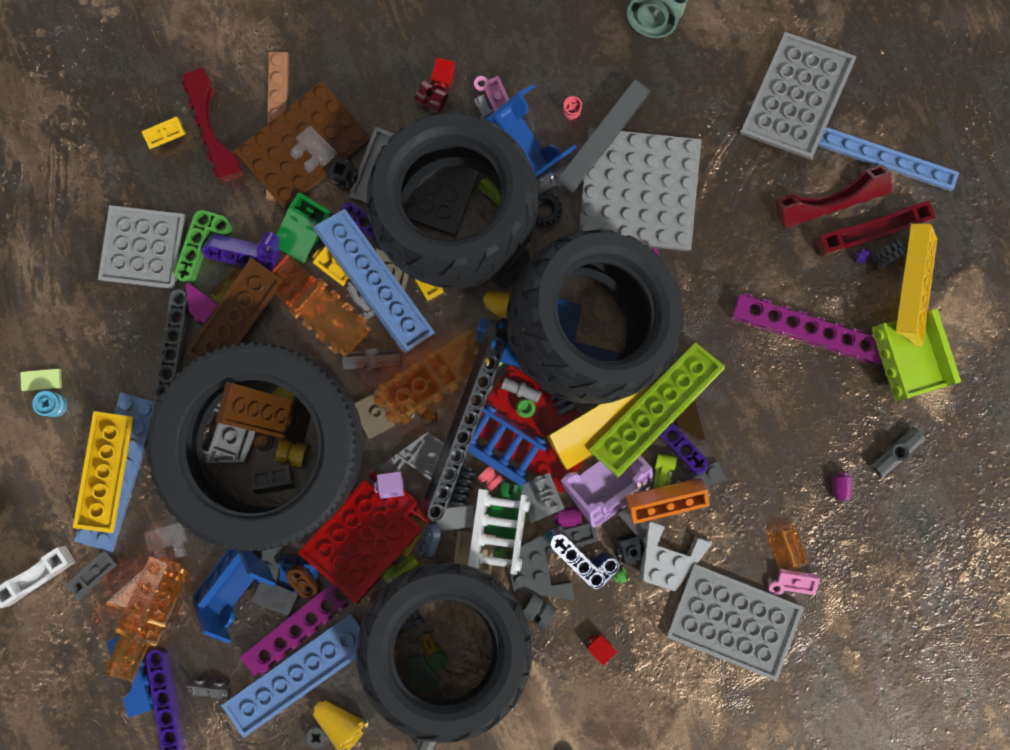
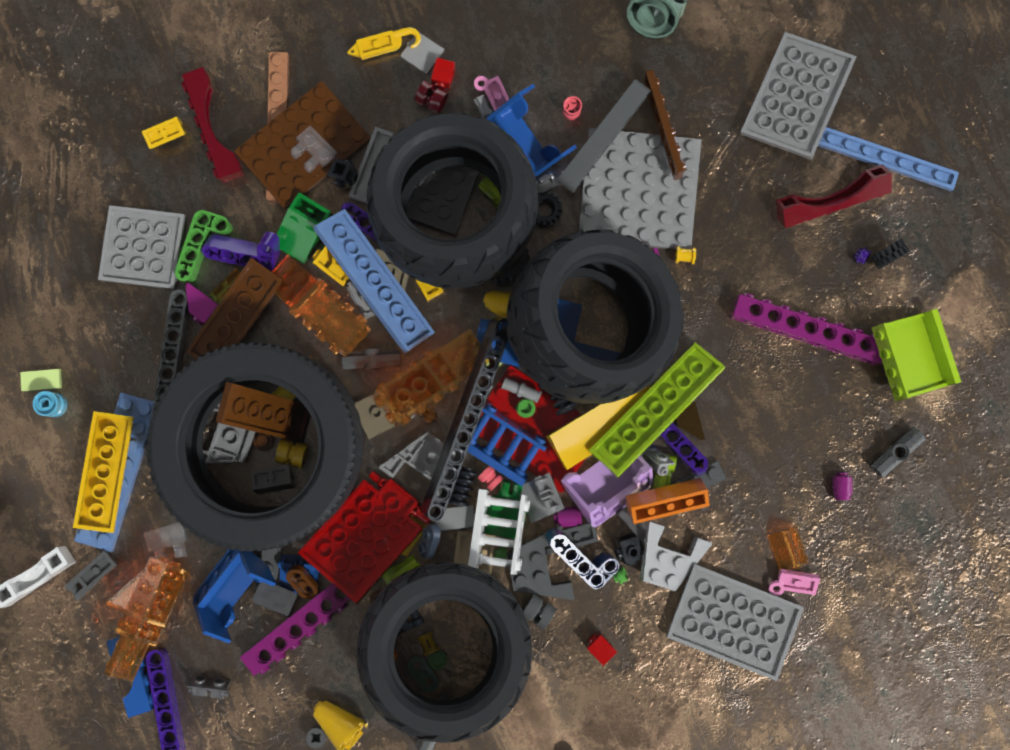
(294, 677): medium blue plate -> none
(382, 43): none -> yellow plate
(389, 485): lavender brick -> none
(422, 56): none -> light grey piece
(657, 460): none -> light grey hinge
(666, 131): none -> reddish brown plate
(685, 255): none -> yellow bush
(875, 229): dark red arch -> none
(917, 283): yellow arch -> none

